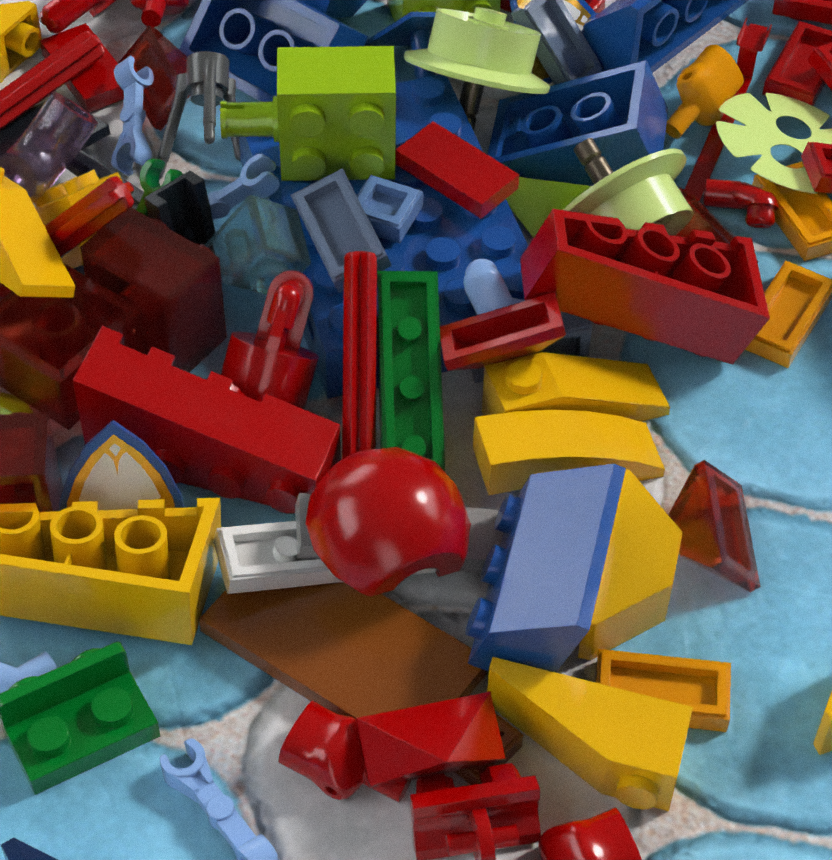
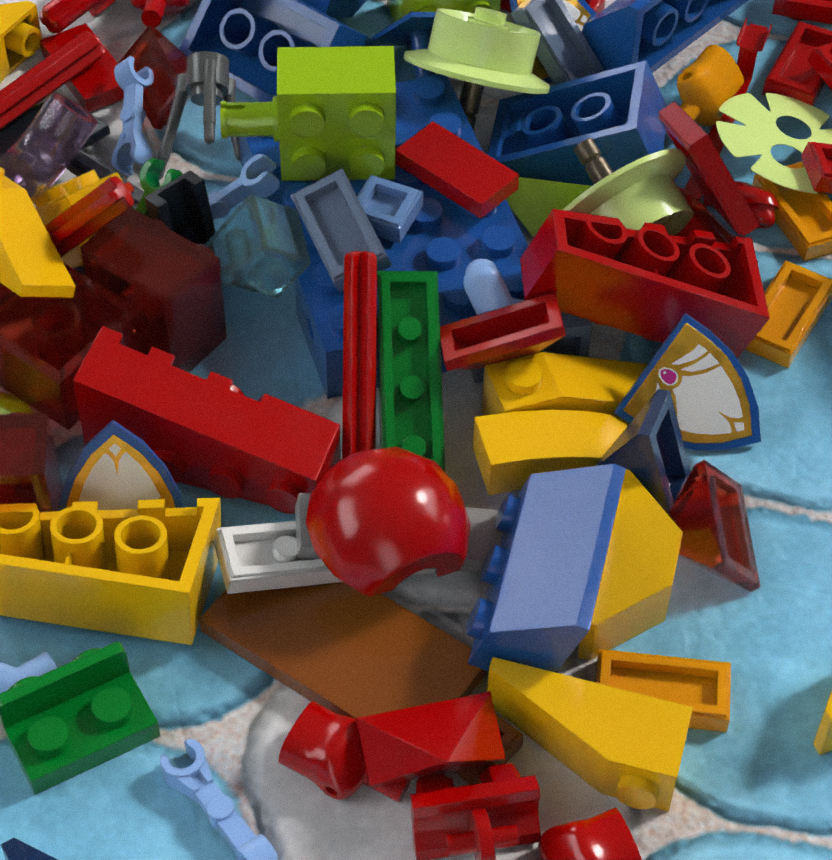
(273, 356): red piece -> none
(653, 450): none -> dark blue slope
(706, 387): none -> shield
(708, 169): none -> red tile

